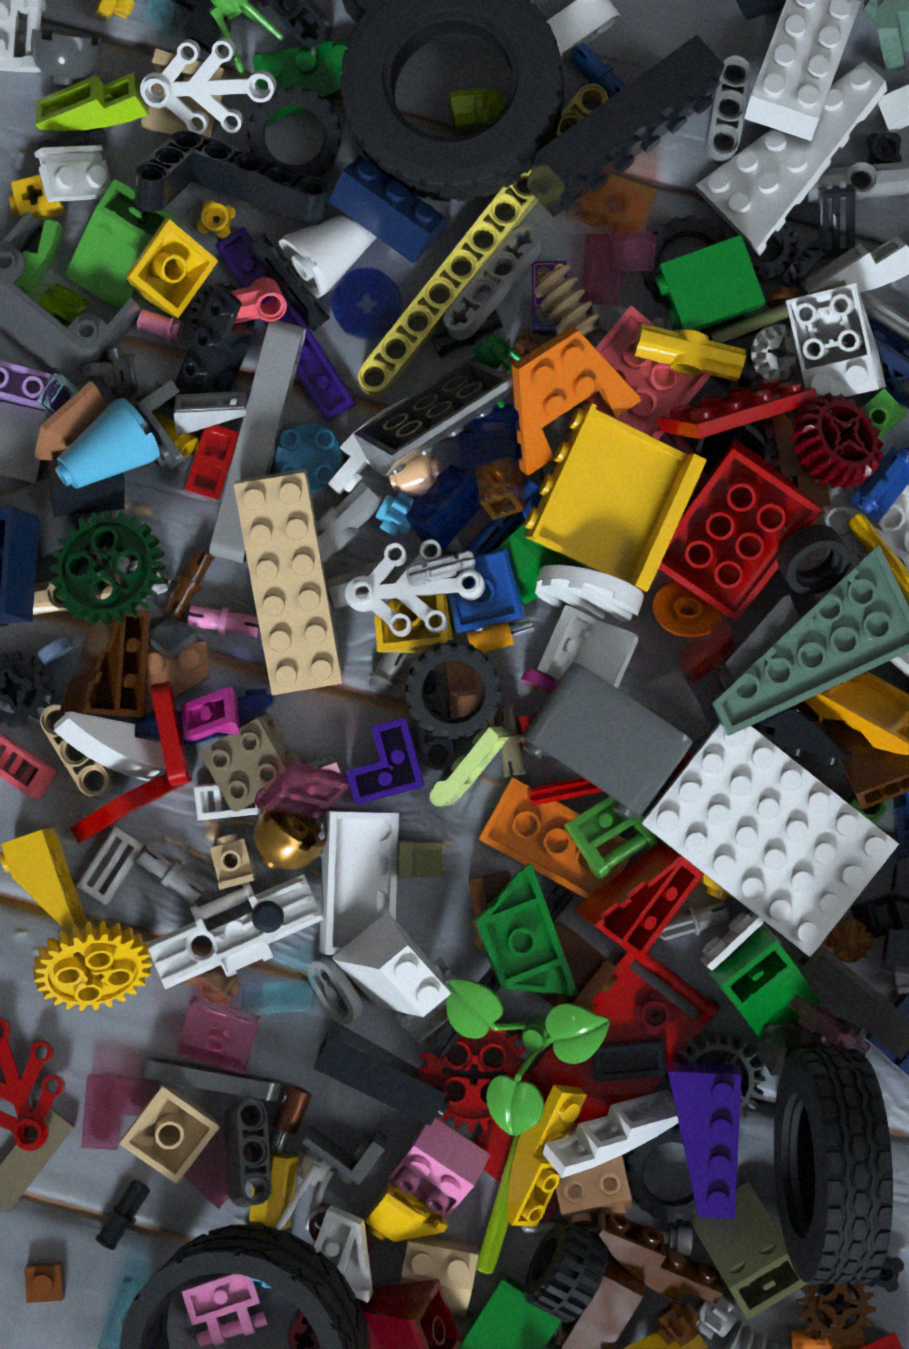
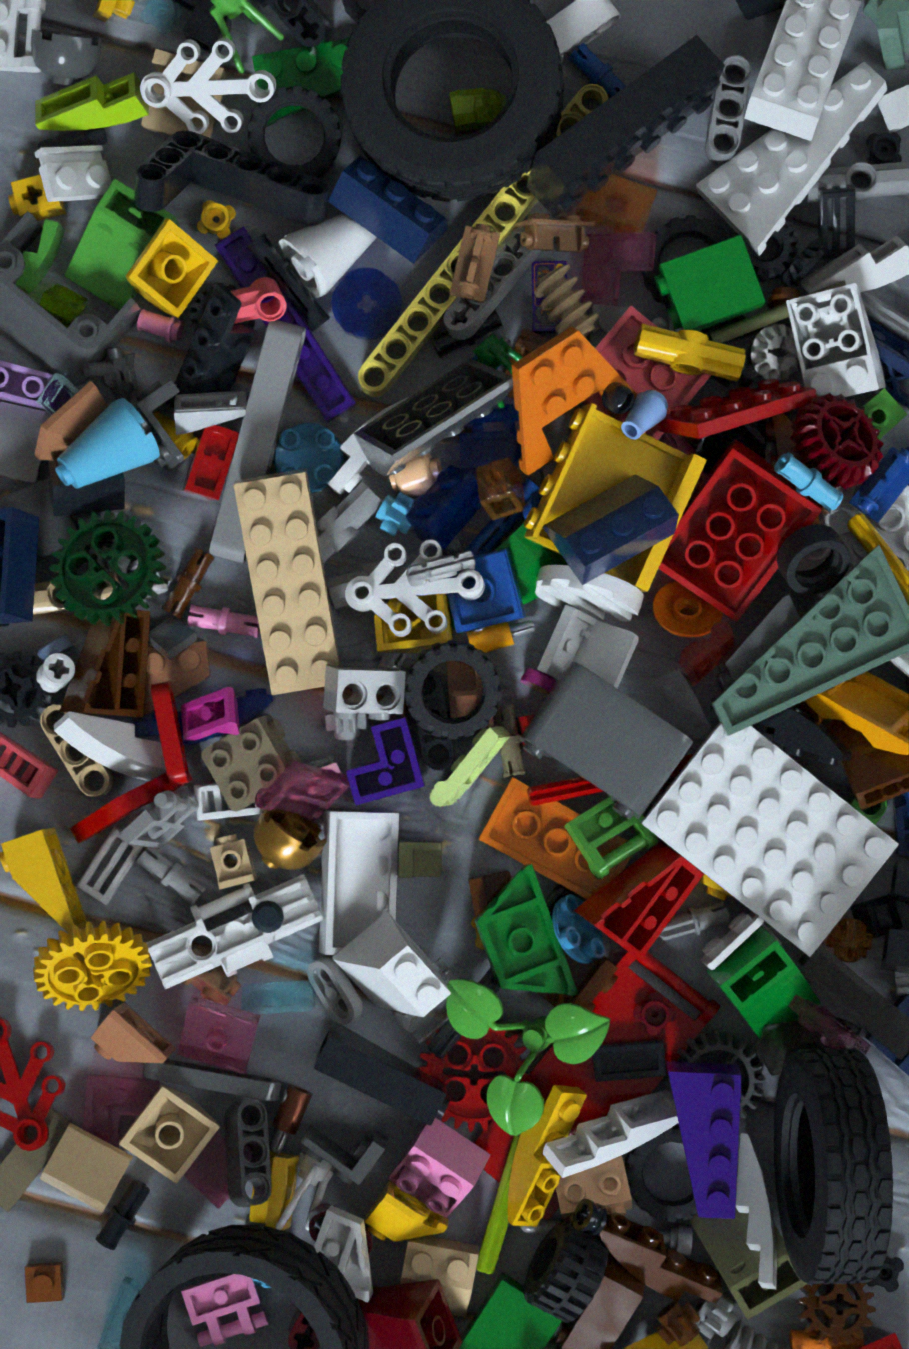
(65, 669): none -> white bush
(86, 1167): none -> tan slope
(130, 1038): none -> nougat slope
(162, 823): none -> light grey plate
(345, 728): none -> light grey gear
(365, 684): none -> light grey brick
(475, 263): none -> medium nougat hinge
(541, 230): none -> medium nougat hinge
(574, 933): none -> dark azure dish
(589, 1217): none -> black bush
(613, 527): none -> dark blue slope
(618, 398): none -> black hinge
(647, 411): none -> light blue cone
(754, 1199): none -> white slope
(808, 482): none -> medium azure pin

